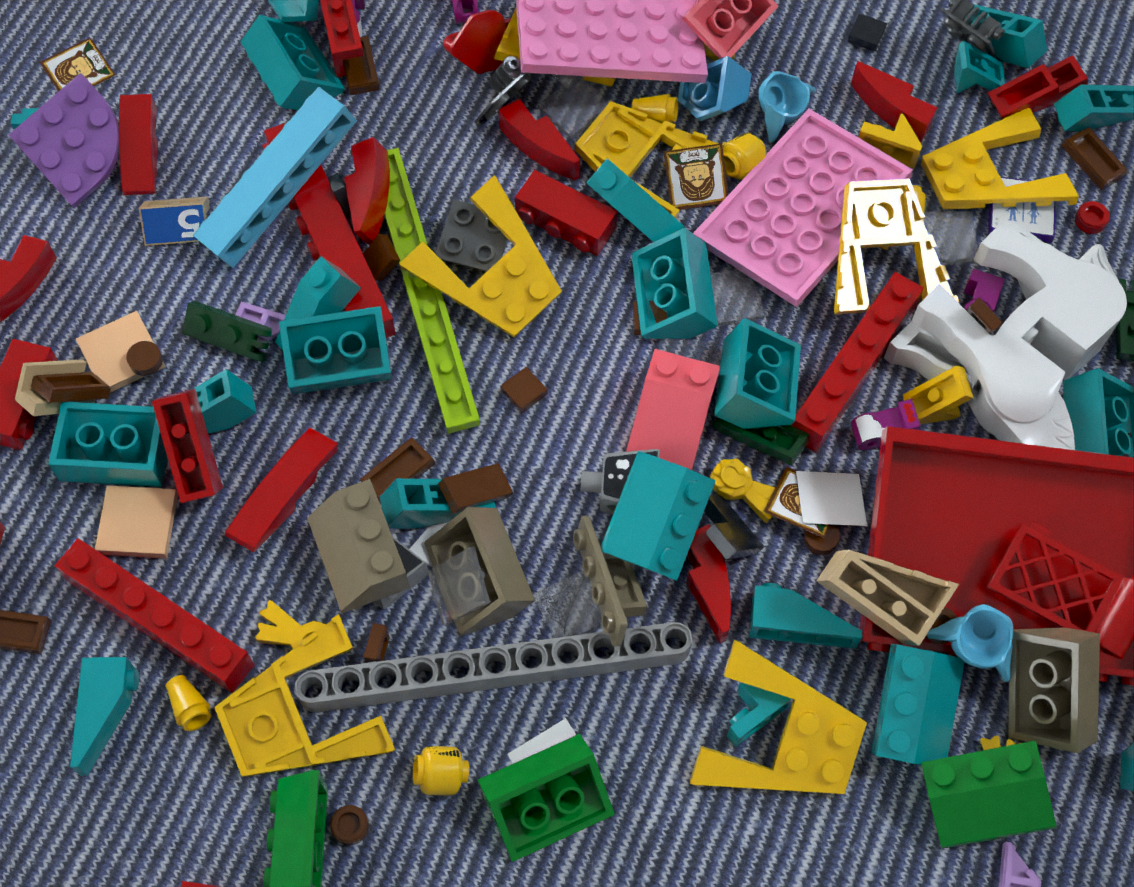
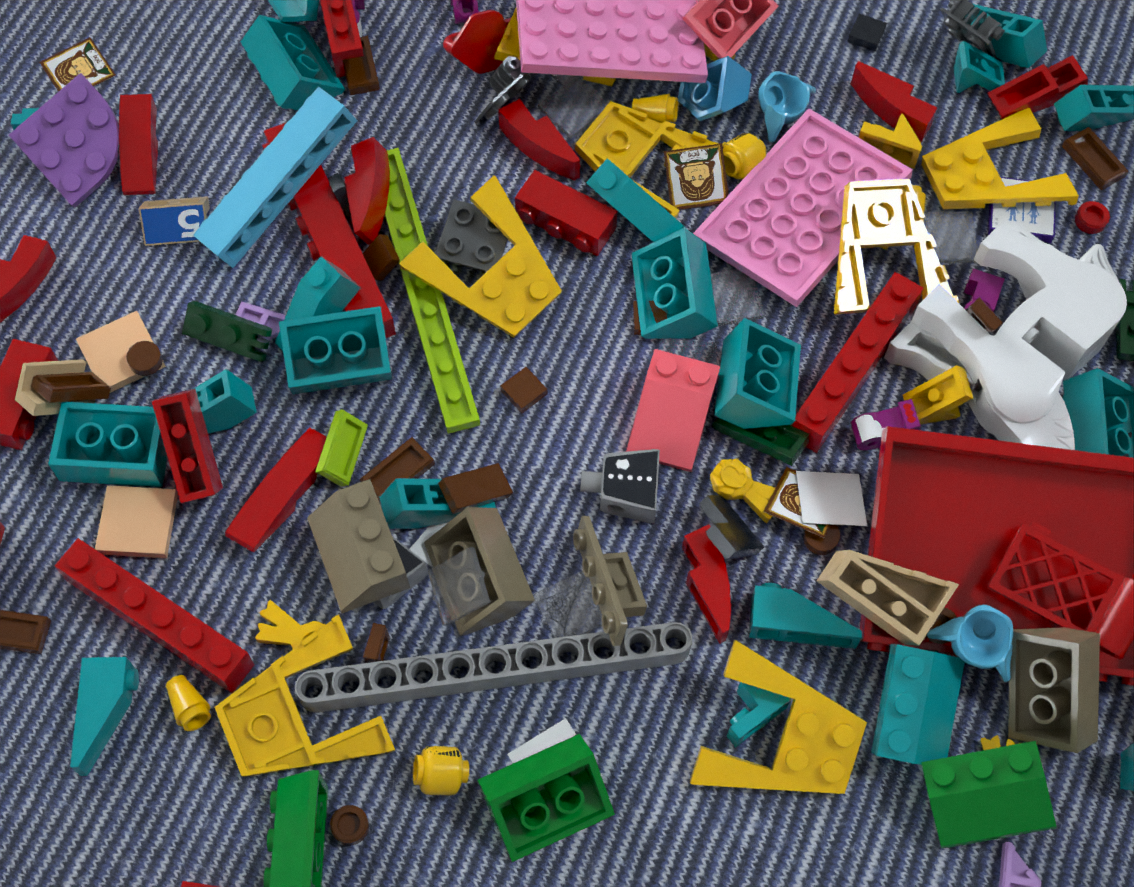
(341, 448): none -> lime tile
(657, 515): teal slope -> none

